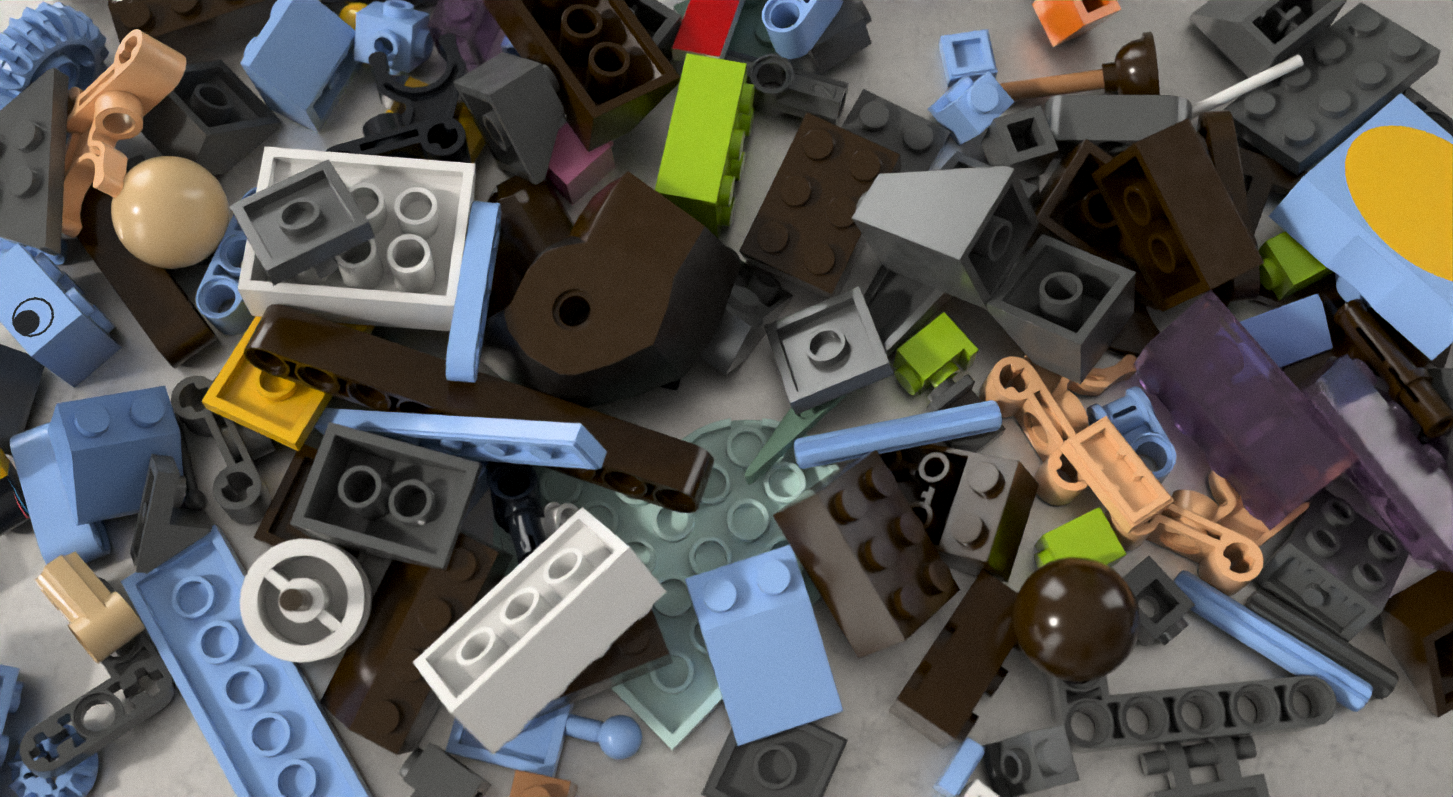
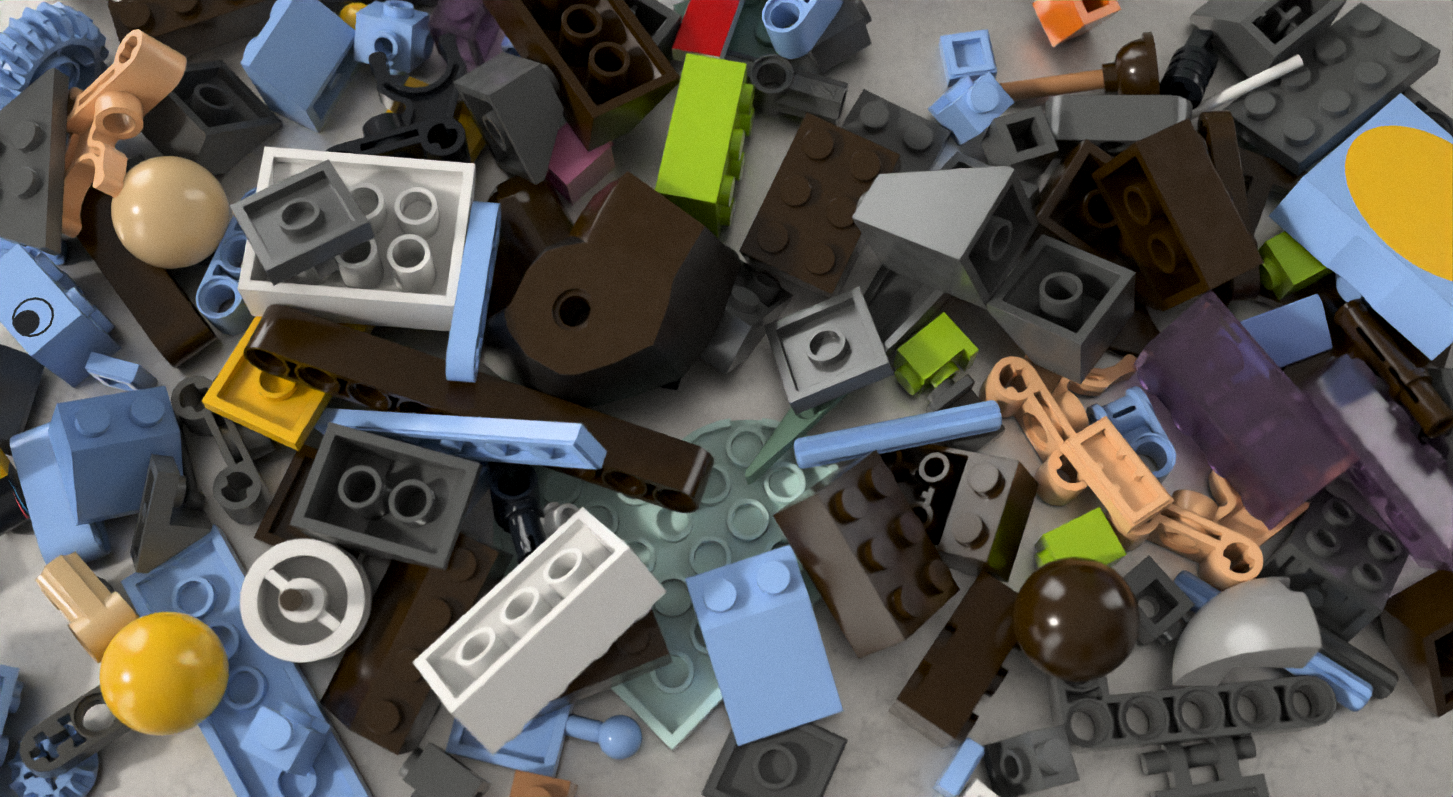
(119, 373): none -> light blue tile
(164, 673): none -> yellow piece
(286, 738): none -> light blue brick
(1191, 68): none -> black hinge
(1246, 627): none -> light grey brick

